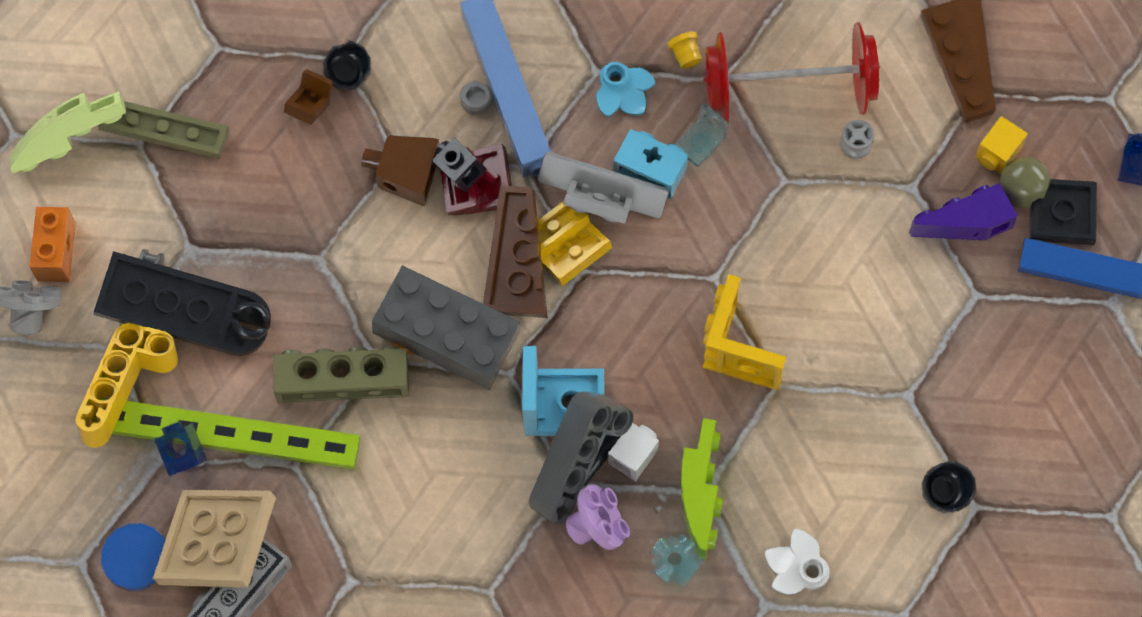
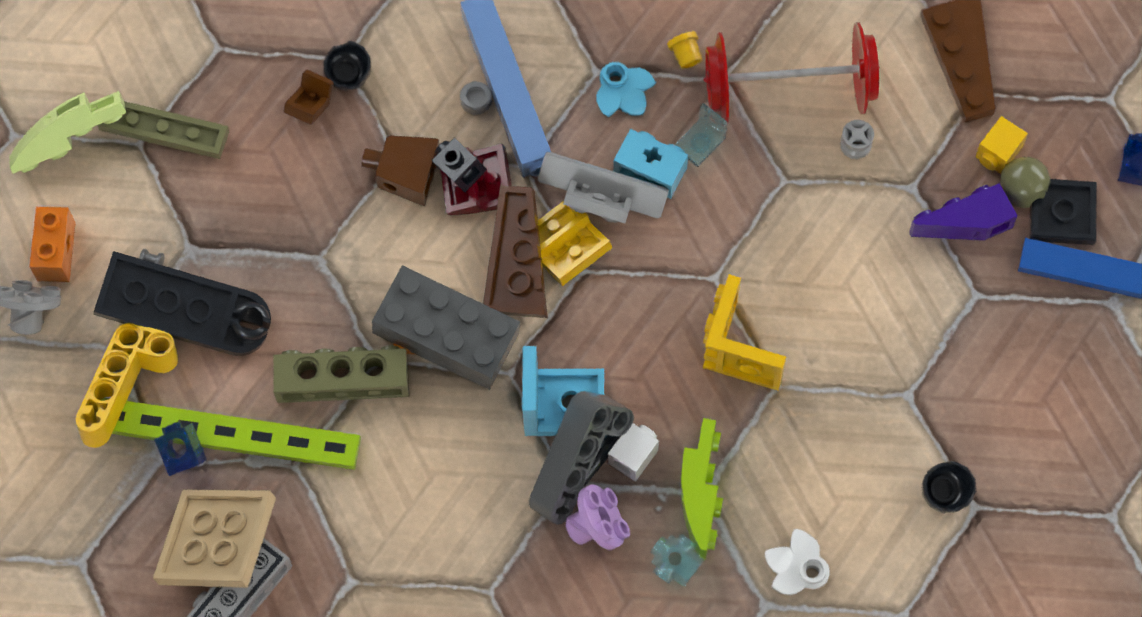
(132, 556): blue tile -> none

